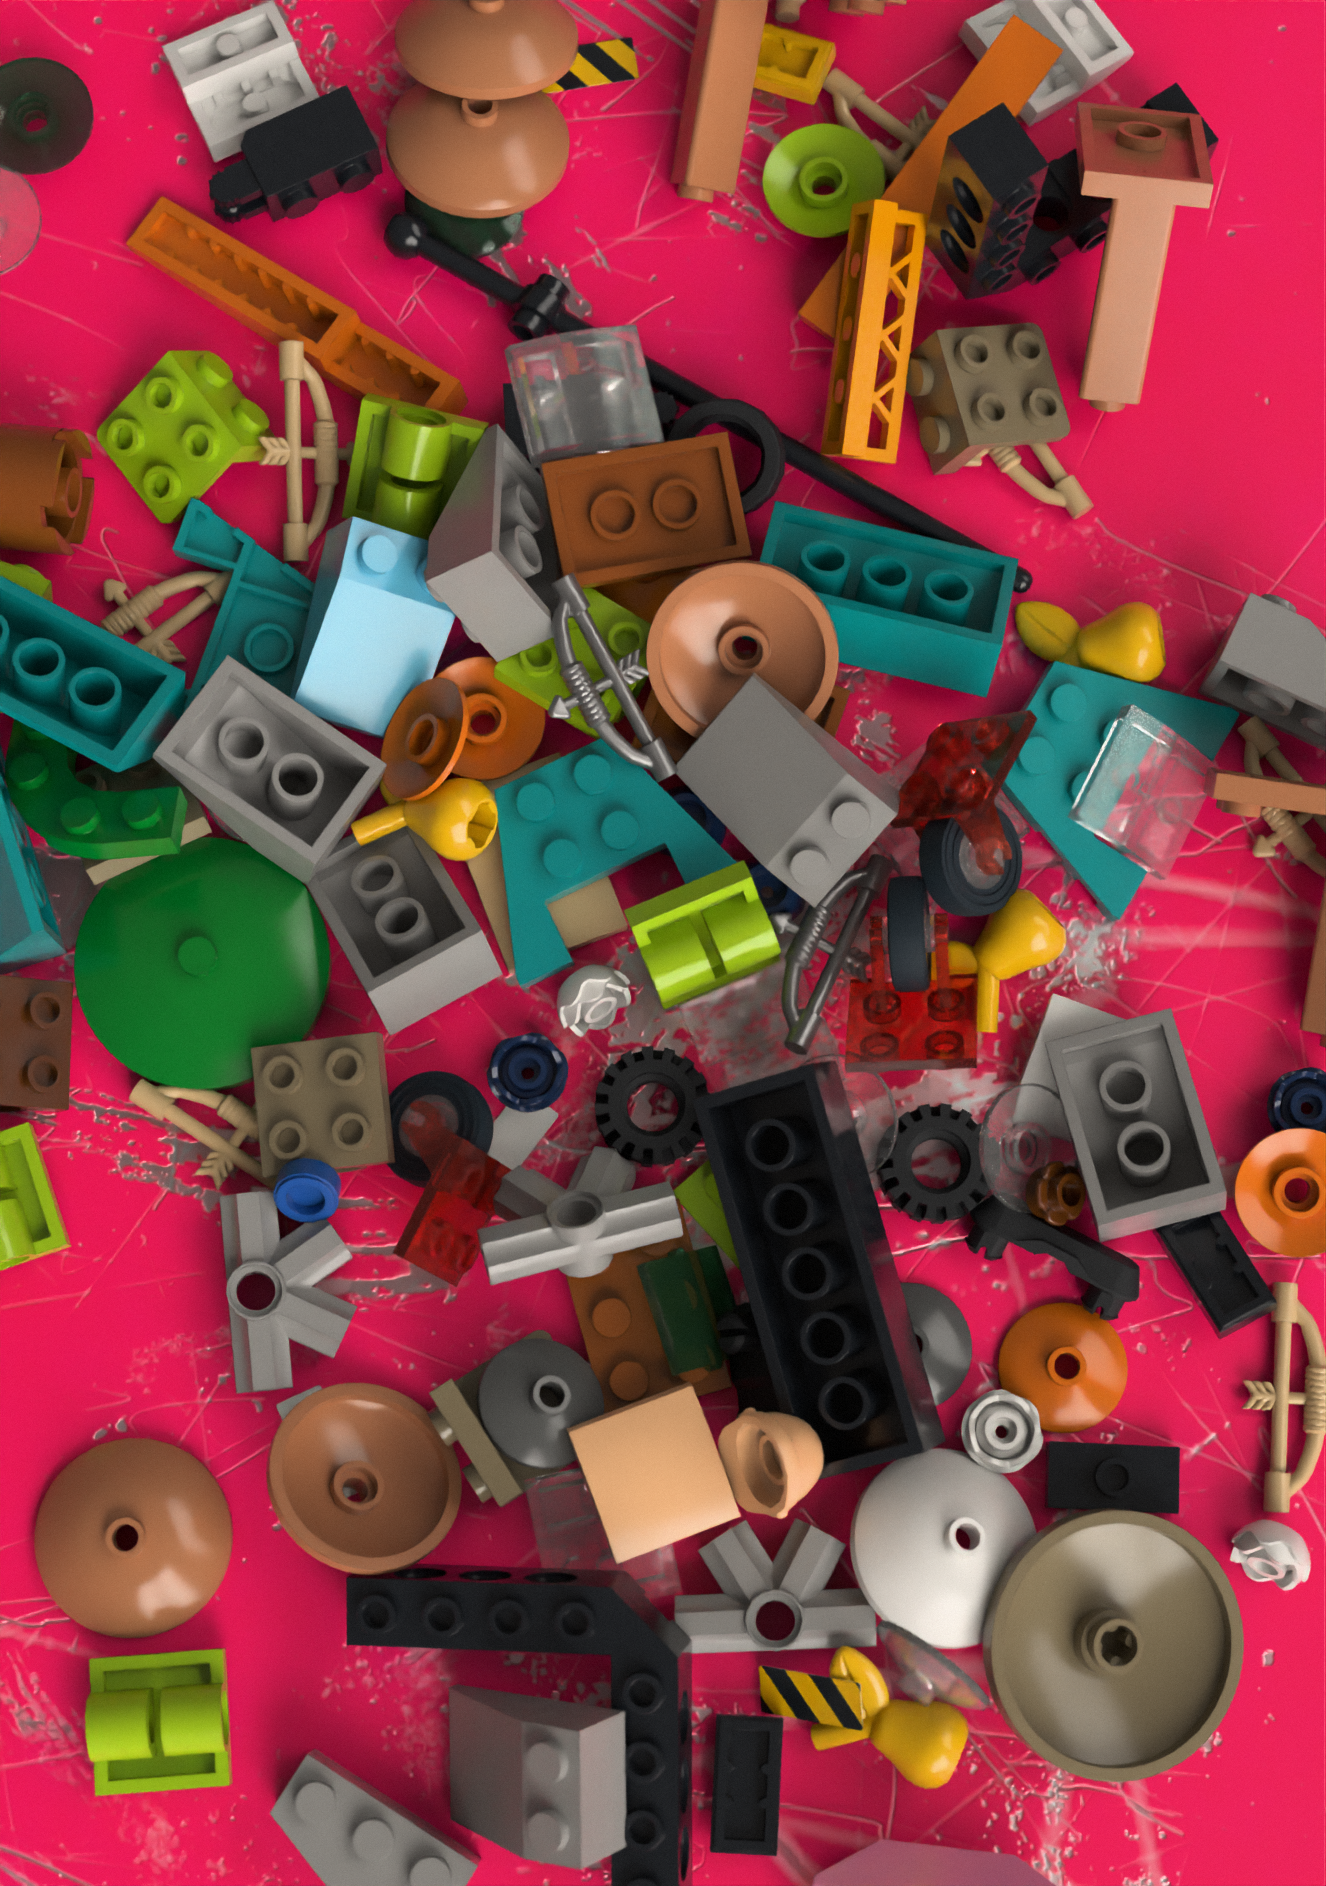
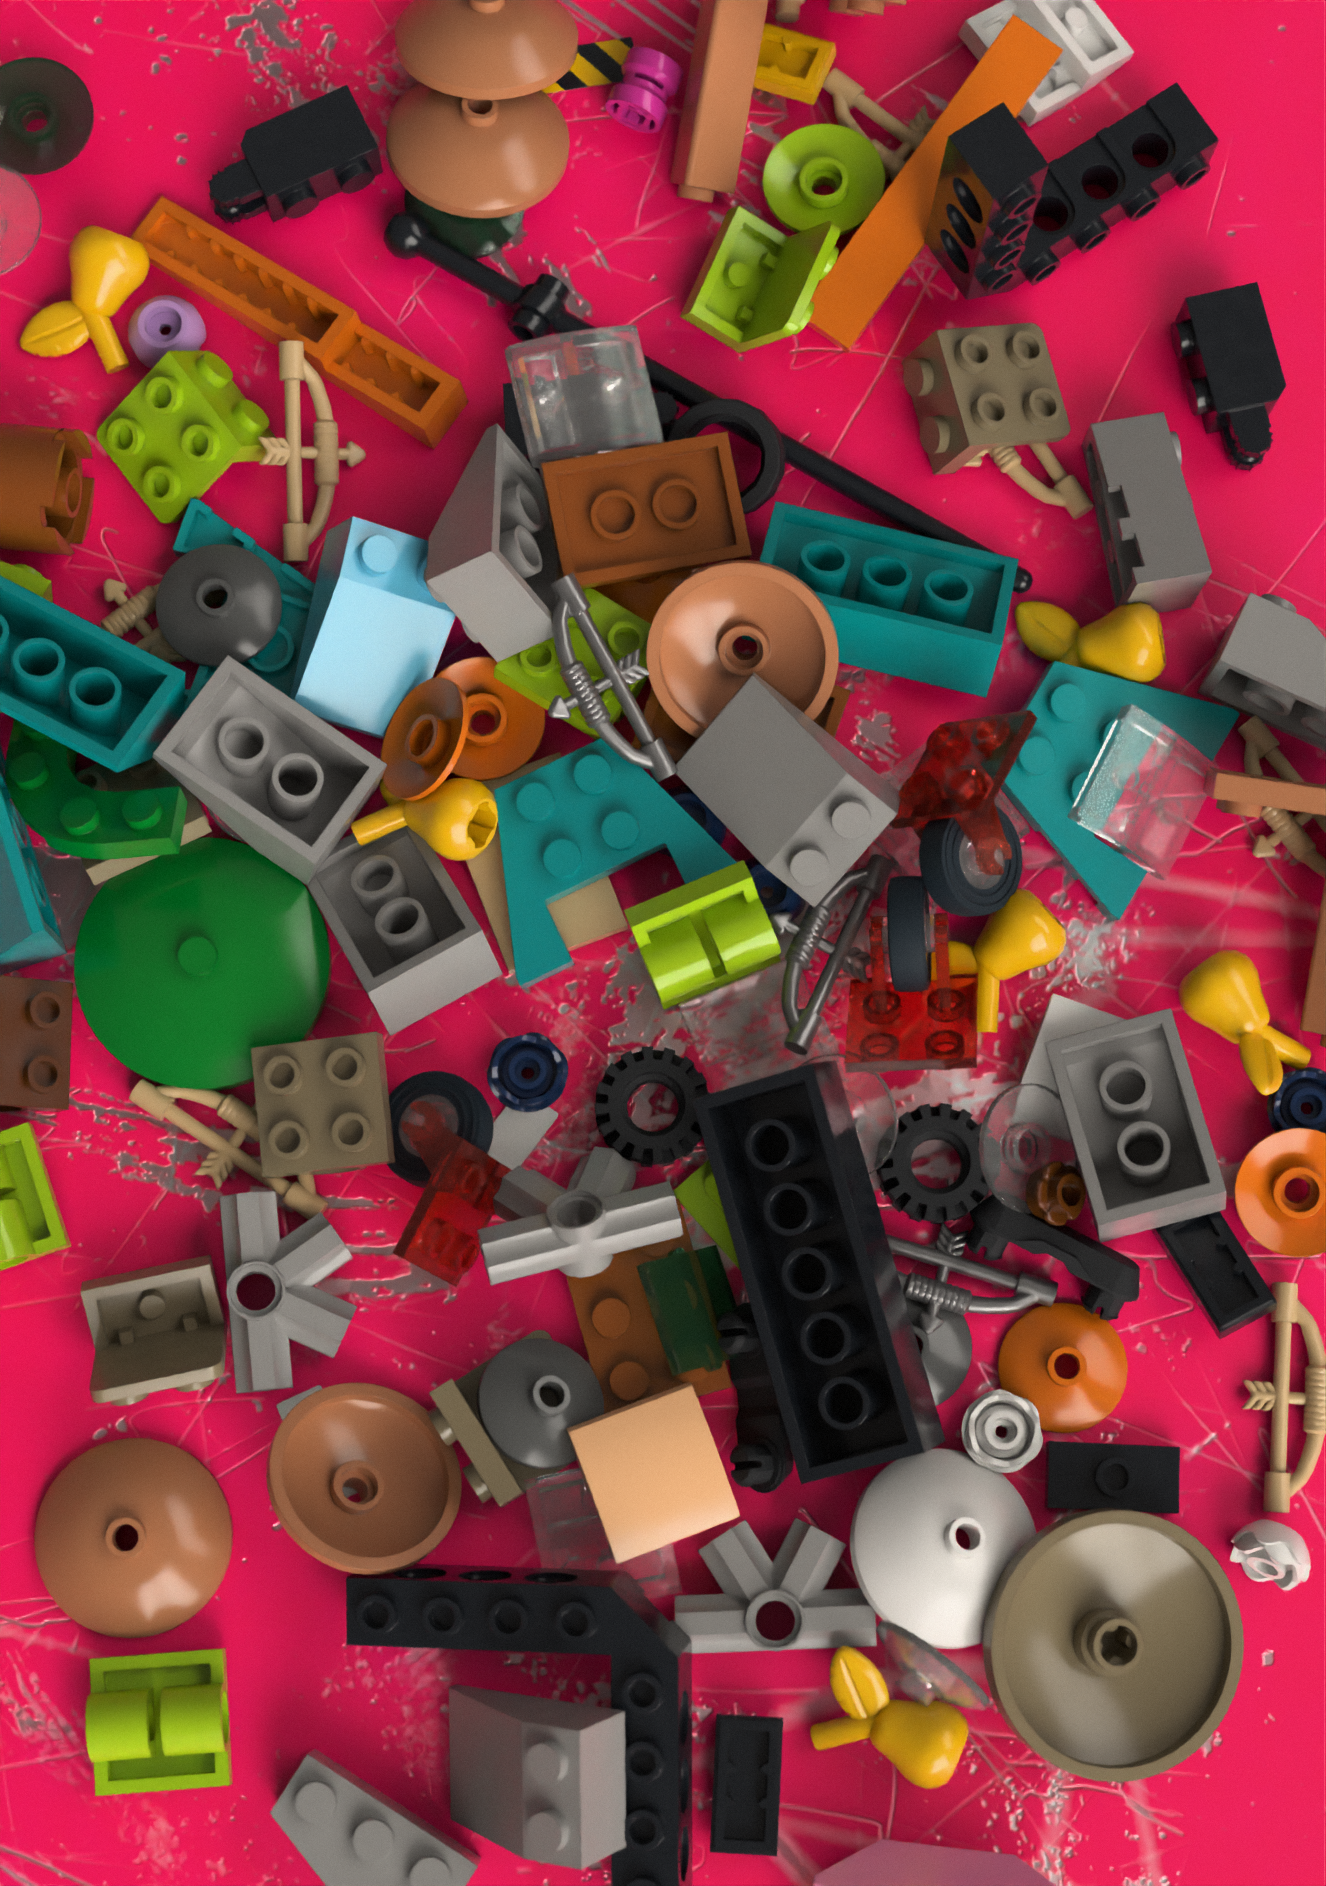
(103, 275): none -> yellow piece
(155, 1330): none -> dark tan bracket
(163, 311): none -> lavender plate
(238, 627): none -> dark grey dish
(239, 76): white slope -> none
(307, 1190): blue tile -> none
(407, 463): lime plate -> none
(592, 998): white plate -> none
(644, 90): none -> dark pink wheel
(759, 280): none -> lime bracket
(770, 1460): light nougat hat -> none
(811, 1697): sticker -> none
(861, 331): light orange fence -> none
(938, 1294): none -> flat silver piece
(1145, 513): none -> light grey wedge
(1147, 167): nougat piece -> none
(1229, 1000): none -> yellow piece
(1231, 368): none -> black hinge

